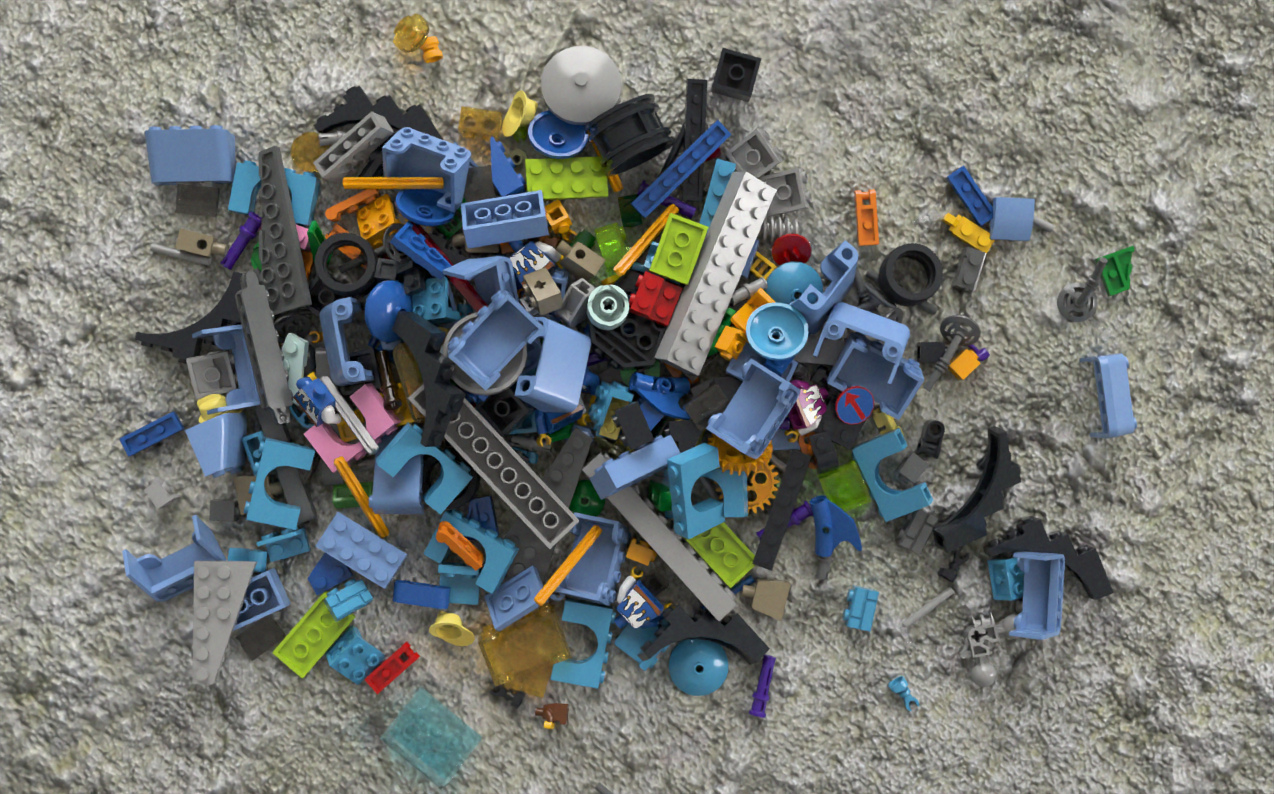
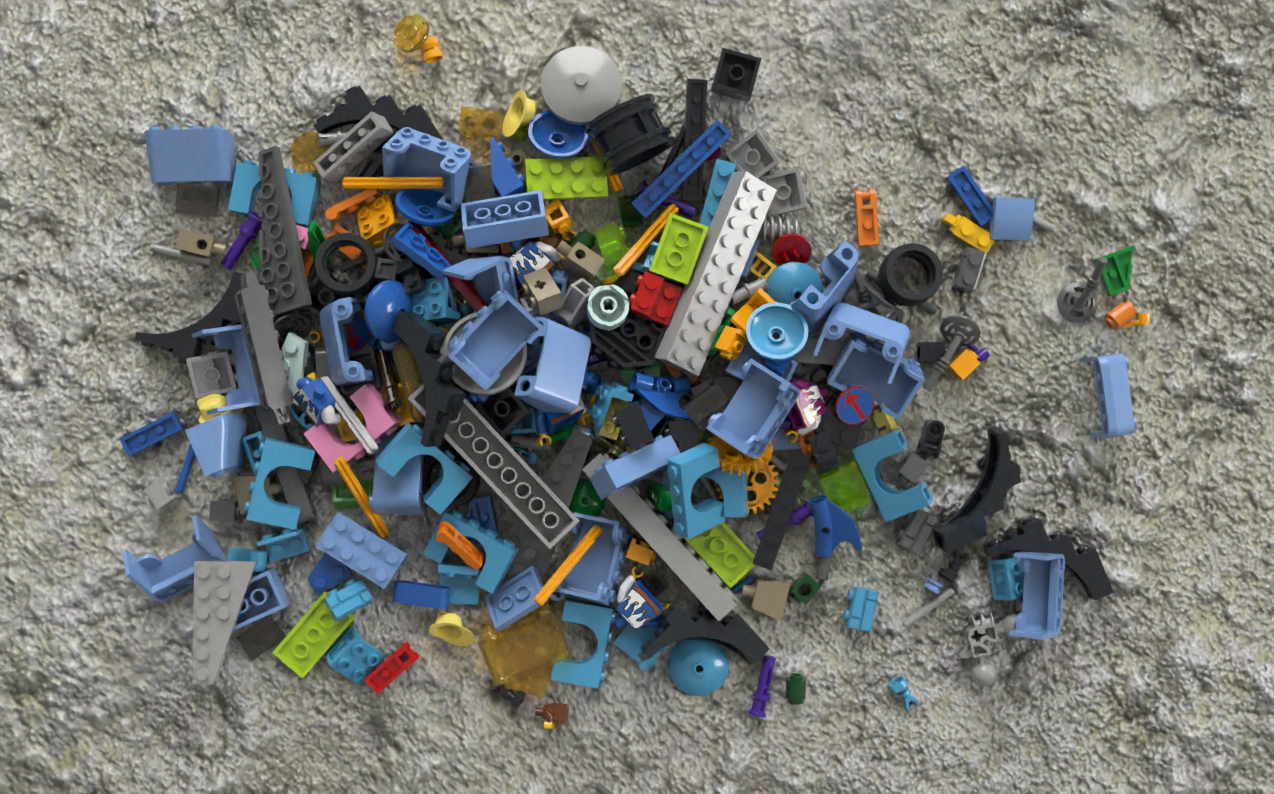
(185, 469): none -> blue bar
(356, 334): none -> blue piece
(431, 738): clear light blue slope -> none
(795, 689): none -> dark green brick
(813, 586): none -> dark green brick
(933, 585): none -> medium blue bush
(1120, 315): none -> orange brick
(1142, 320): none -> light orange hand

